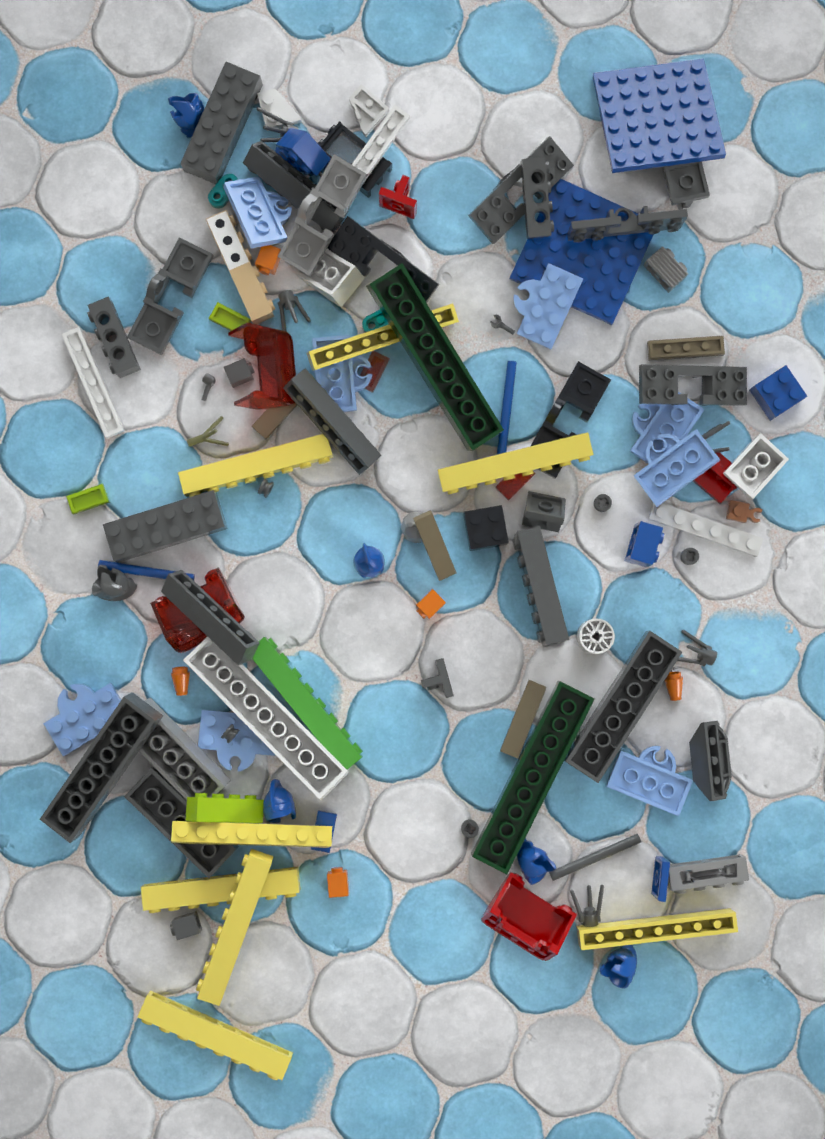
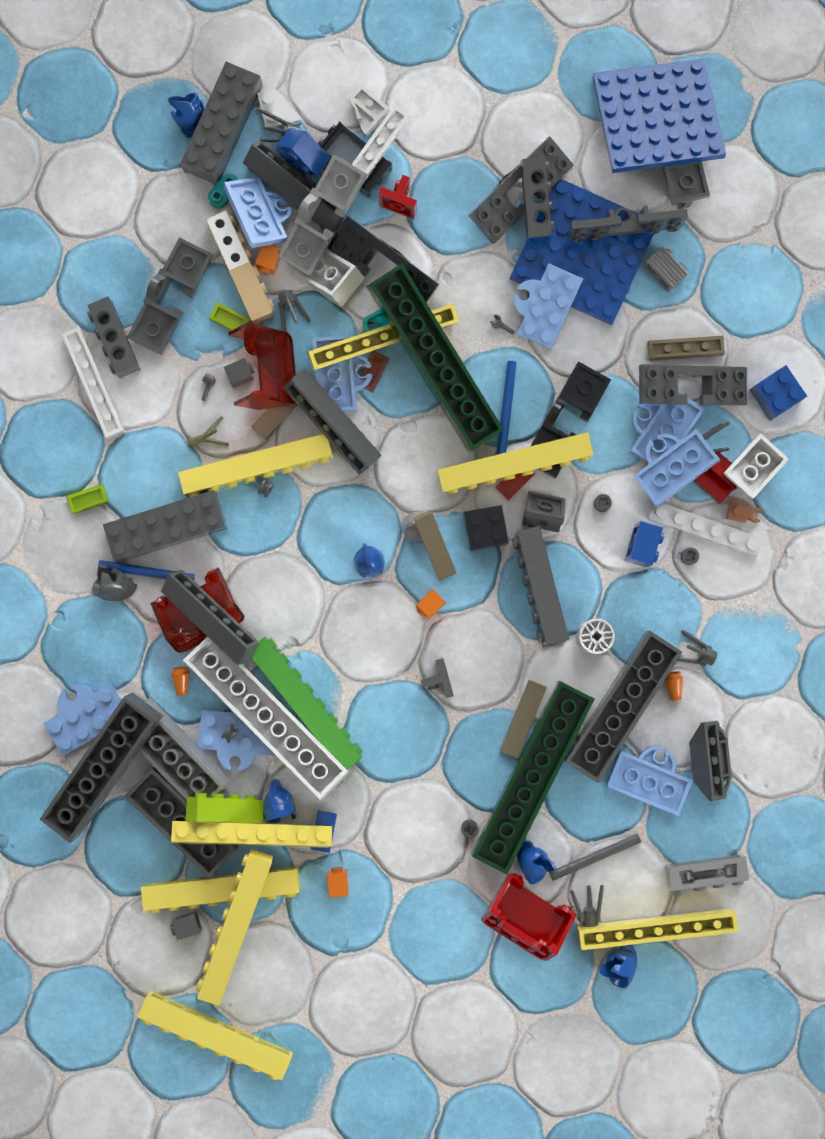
(660, 878): blue tile -> none

